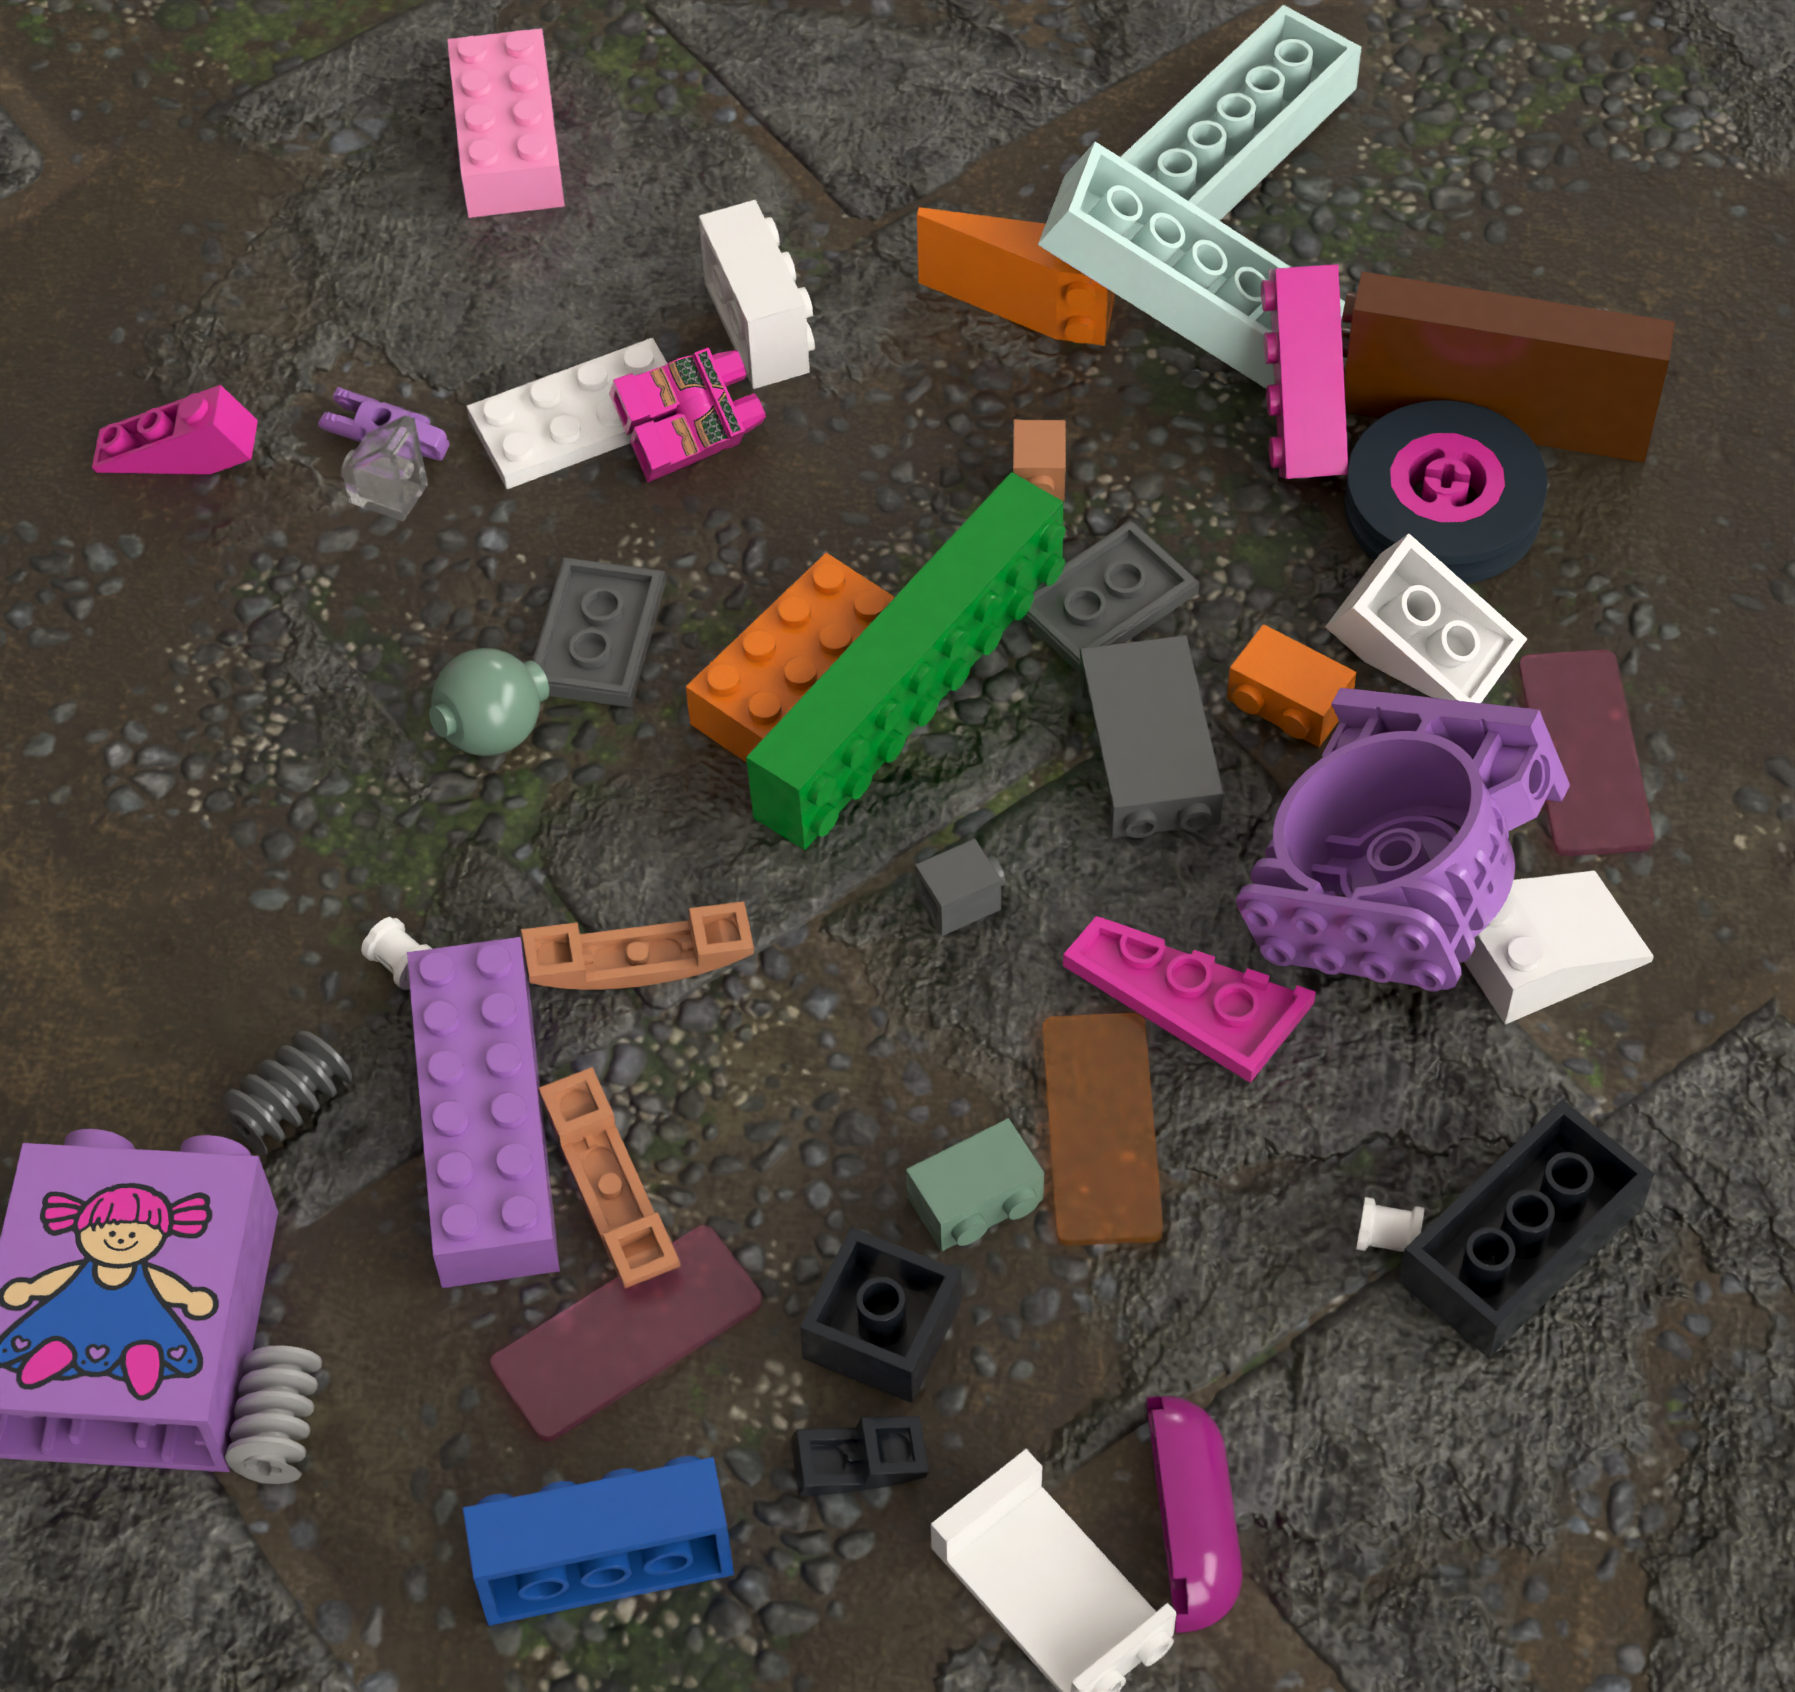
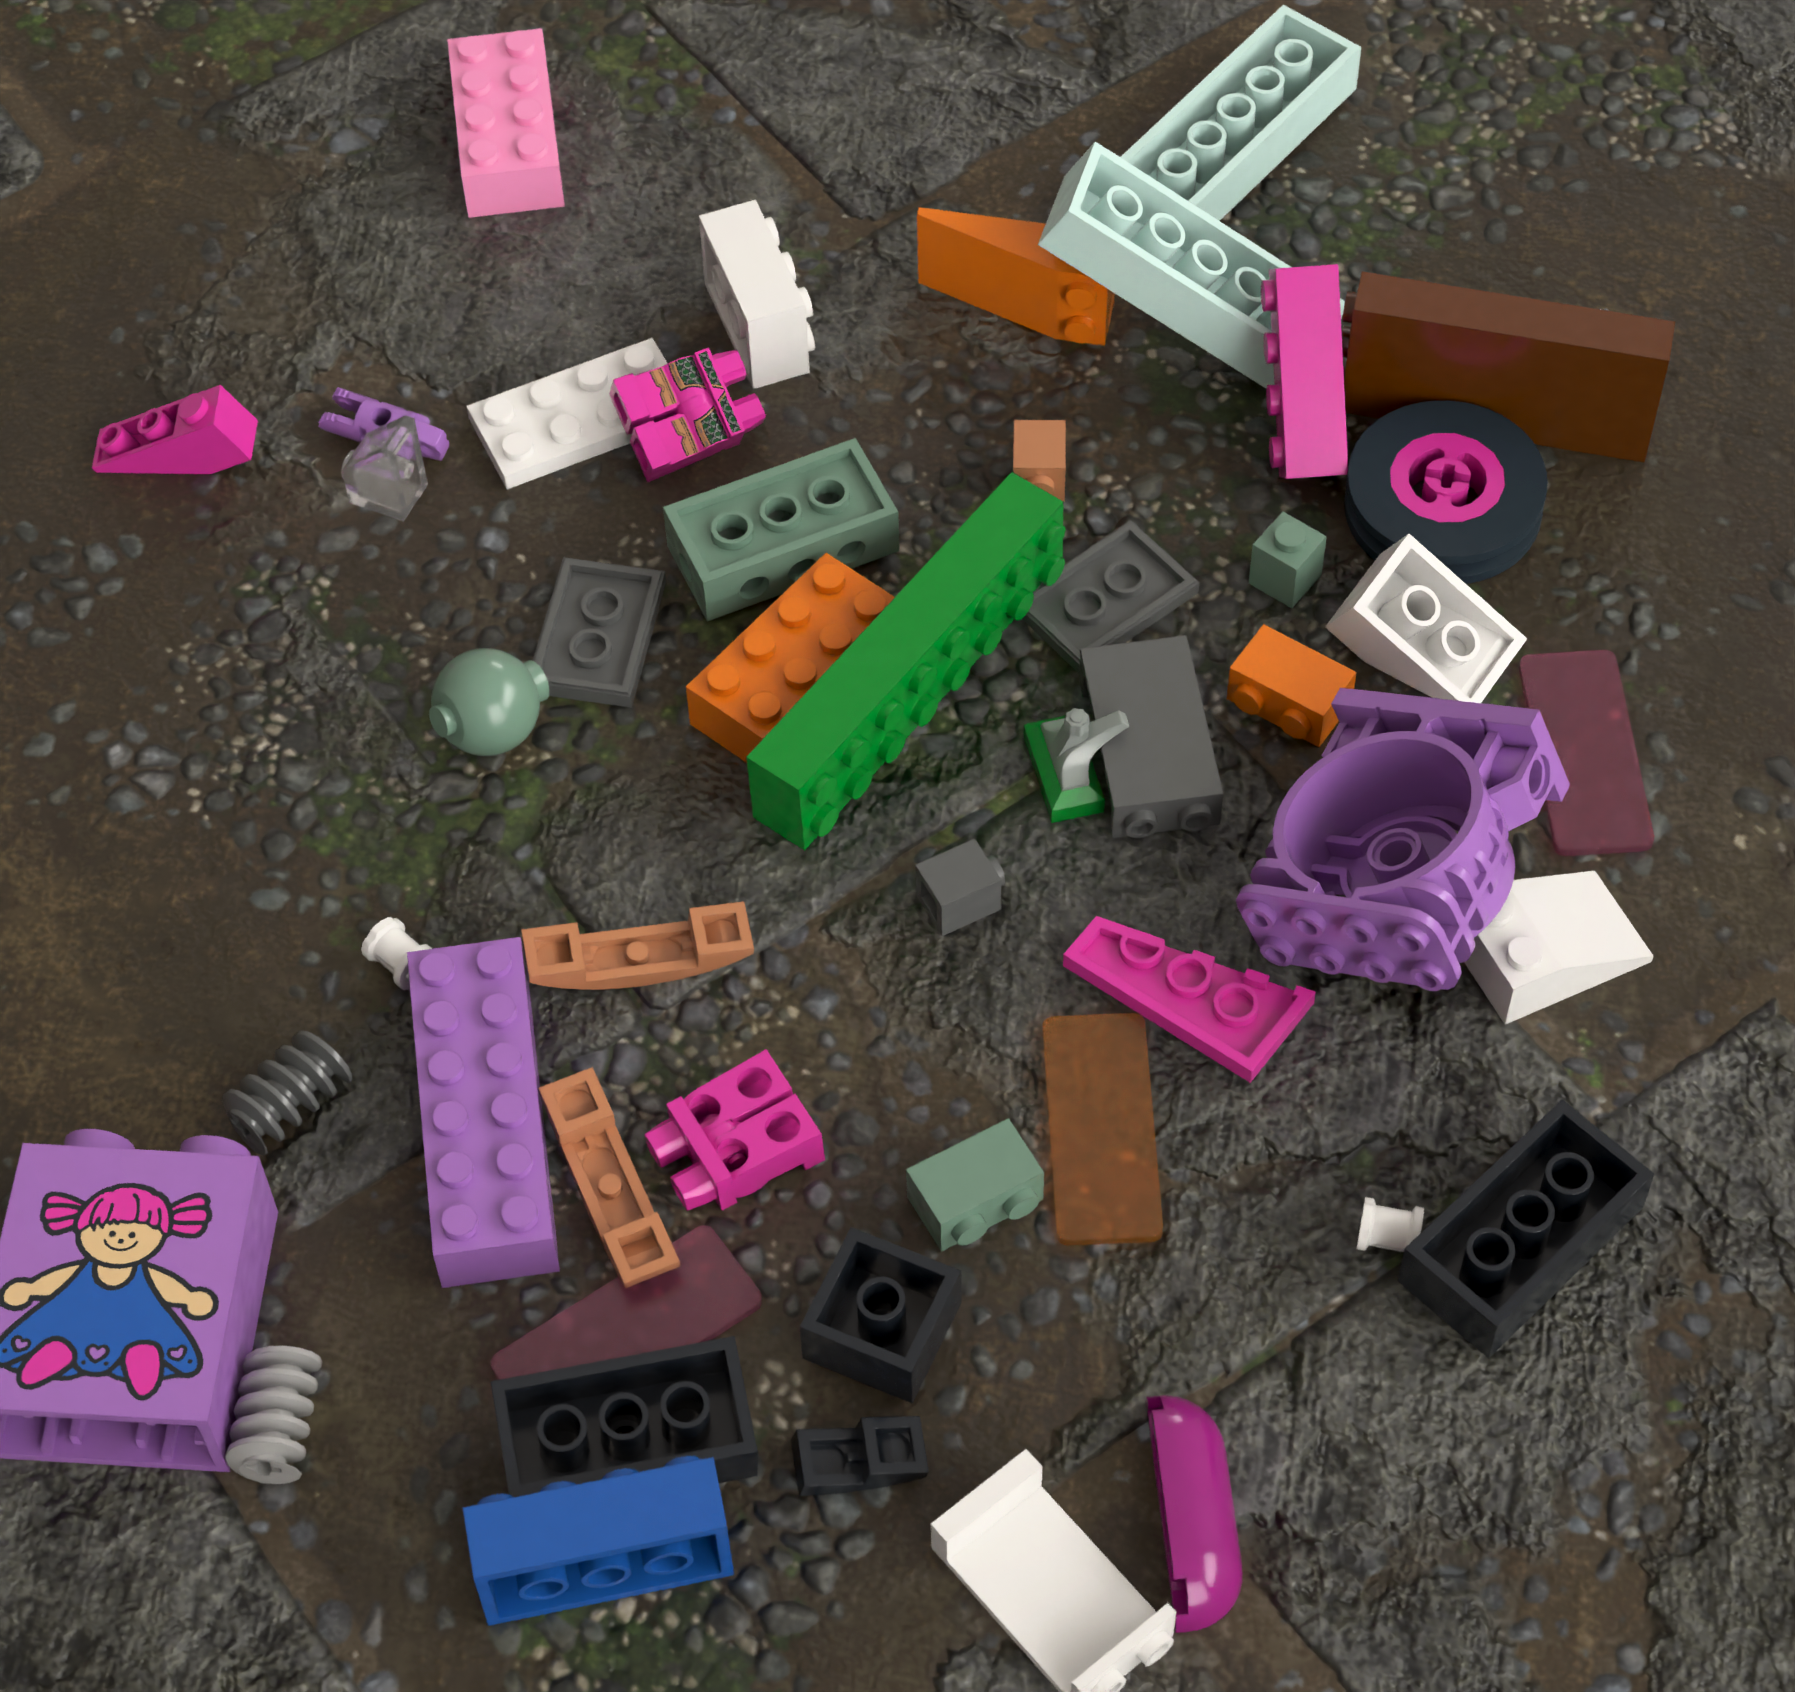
(672, 1399): none -> black brick
(736, 1134): none -> dark pink hips
(772, 526): none -> sand green brick
(1063, 764): none -> piece
(1287, 559): none -> sand green brick

